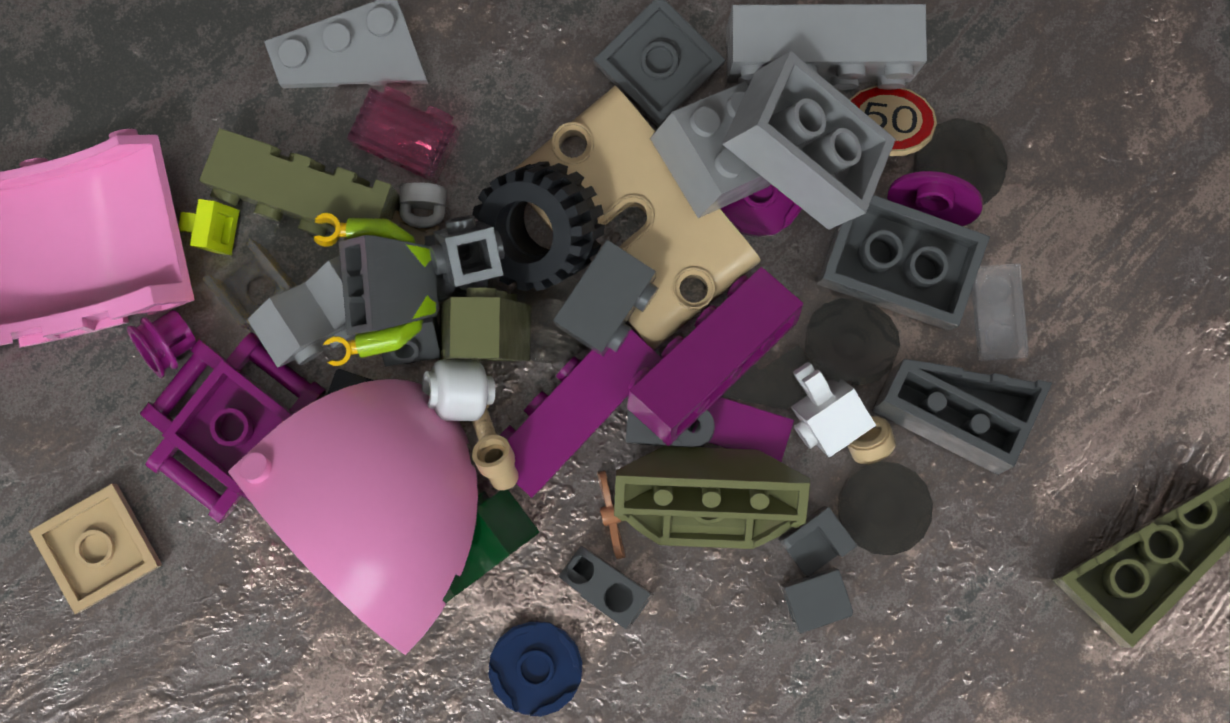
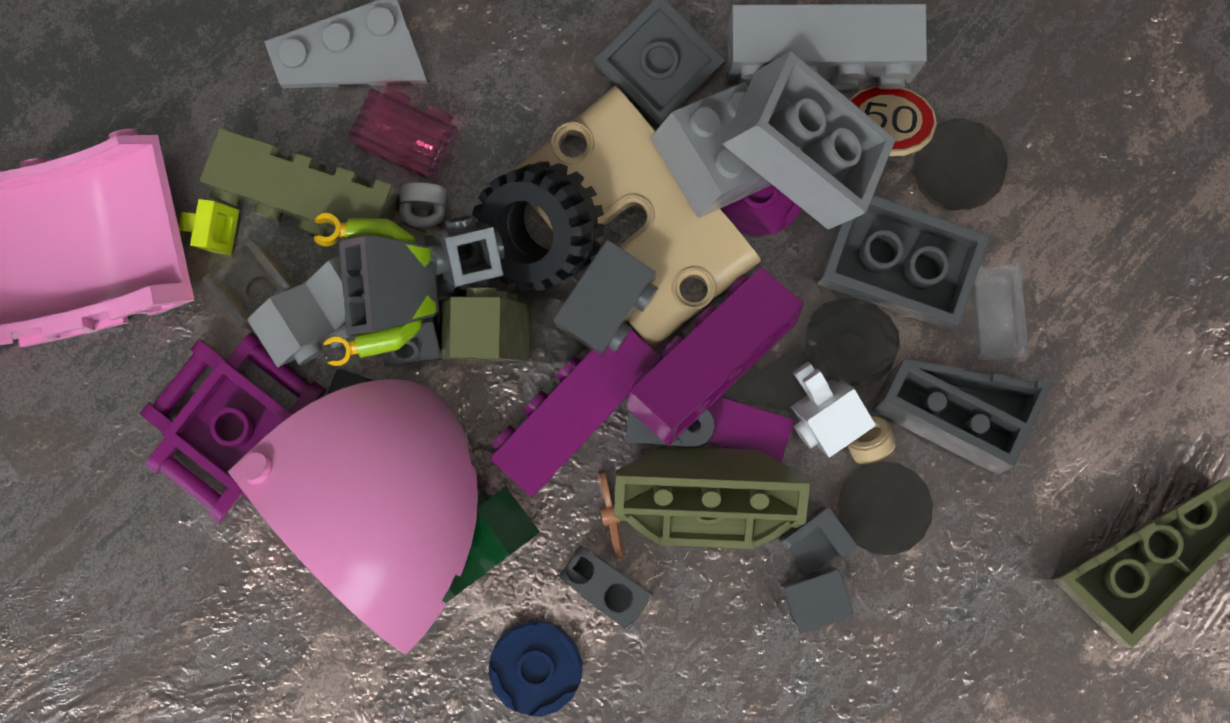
(95, 548): tan plate -> none
(162, 341): magenta piece -> none
(458, 389): white head -> none
(494, 454): tan brick -> none
(938, 196): magenta dish -> none

